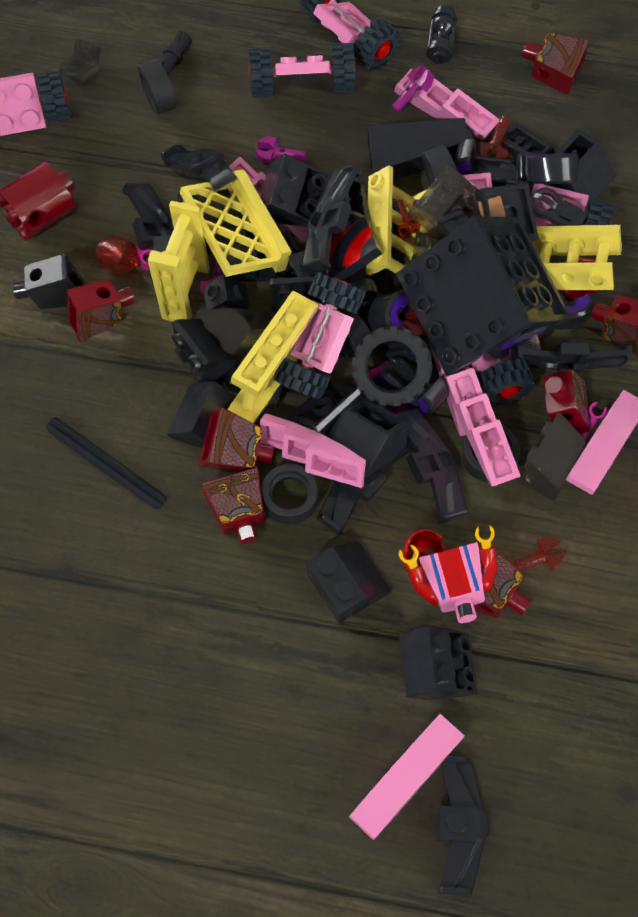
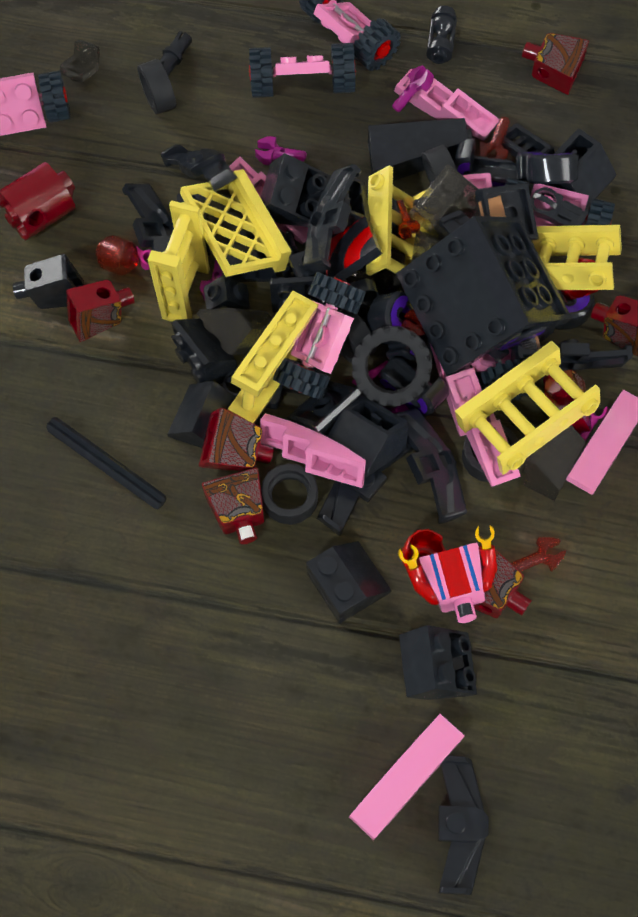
(522, 380): none -> light yellow fence

